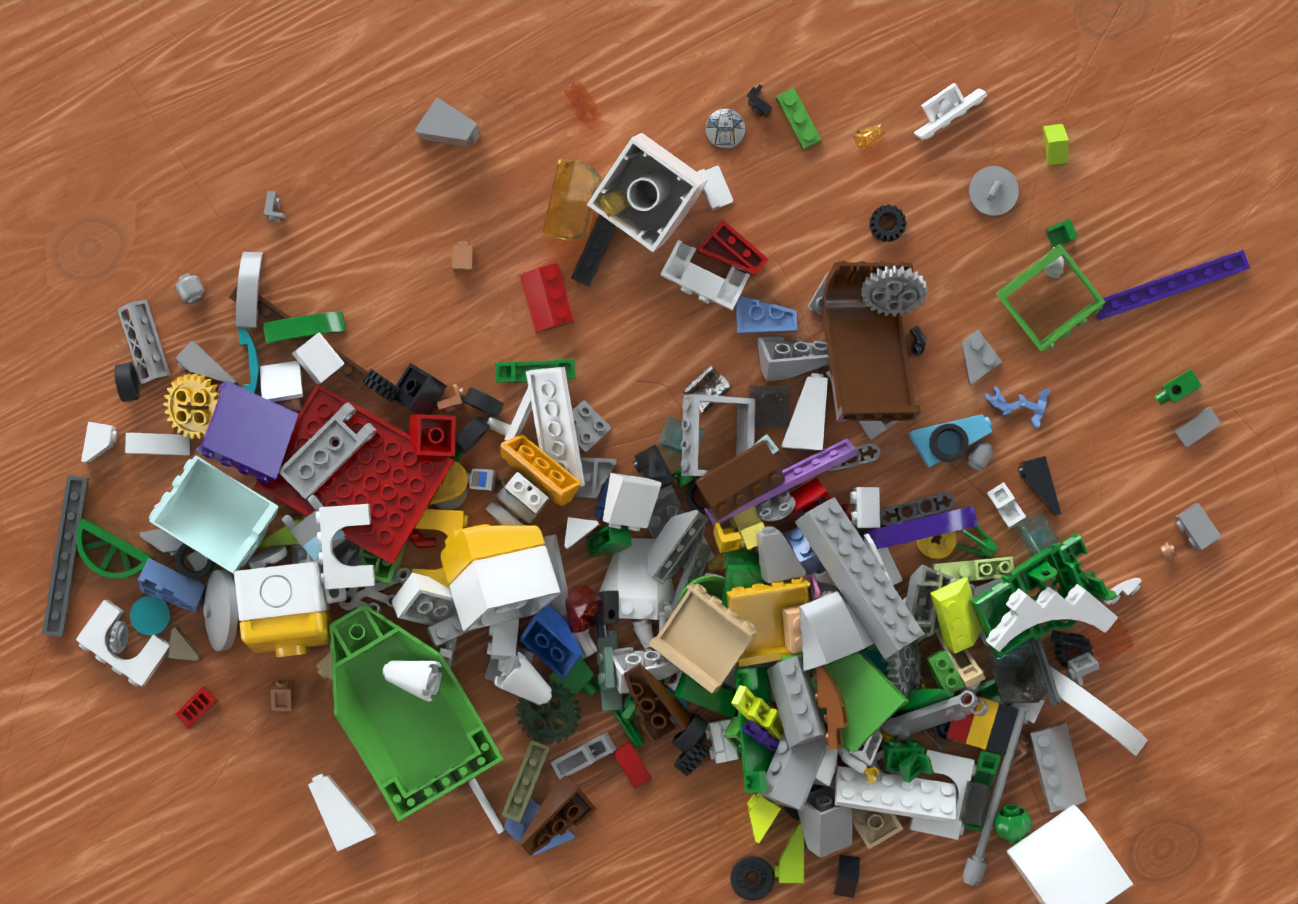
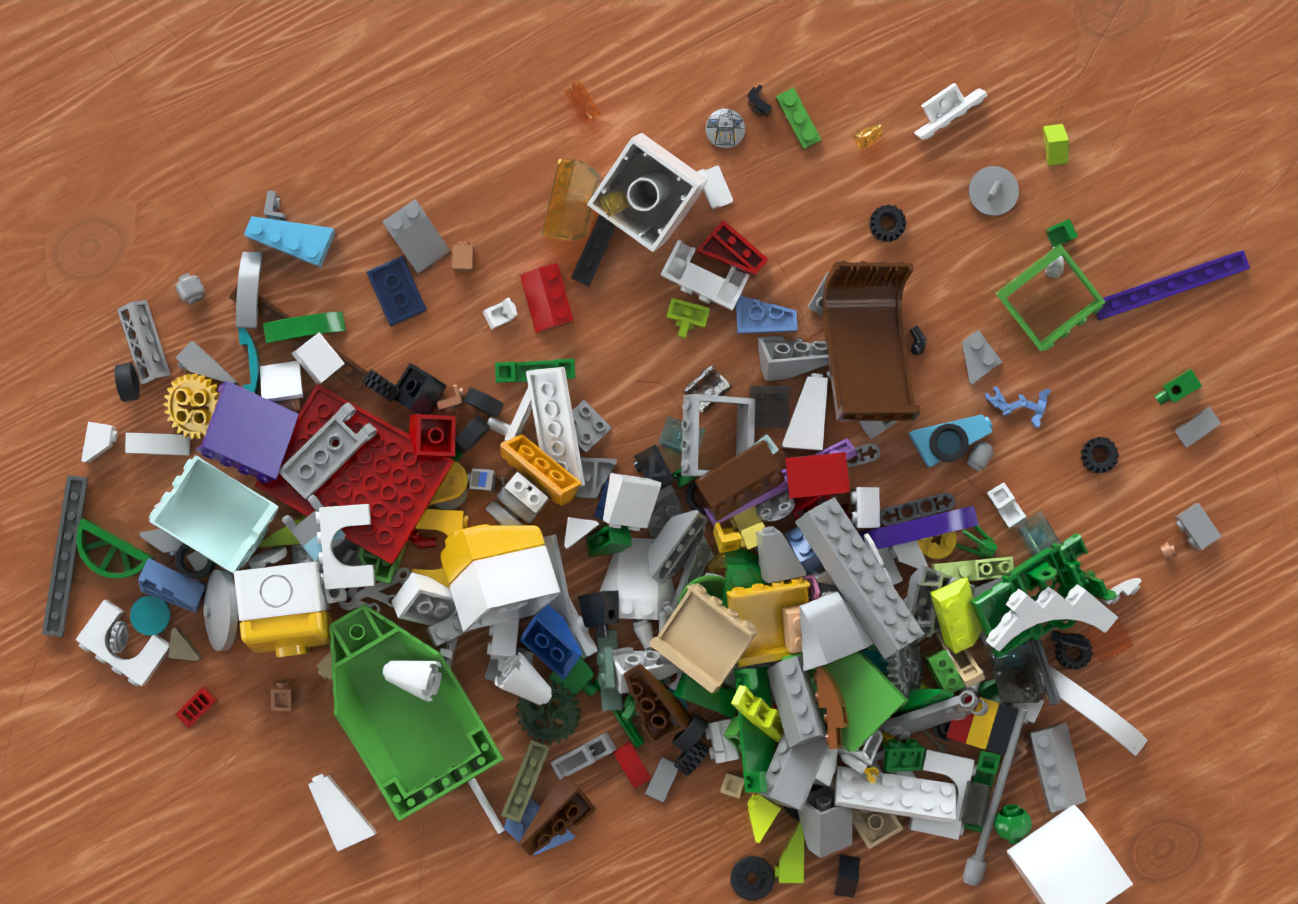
(296, 239): none -> medium azure wedge
(396, 291): none -> dark blue tile
(416, 236): none -> light grey slope
(447, 126): light grey slope -> none
(500, 313): none -> white bracket
(580, 607): clear red slope -> none
(662, 779): none -> light grey tile
(687, 315): none -> lime hinge
(732, 785): none -> tan tile
(760, 735): dark purple pin -> none
(817, 475): none -> red tile
(894, 291): light grey gear -> none
(908, 554): none -> white slope
(914, 765): green bracket -> none
(1039, 480): black slope -> none
(1081, 666): light grey bracket -> none
(1091, 464): none -> black tyre

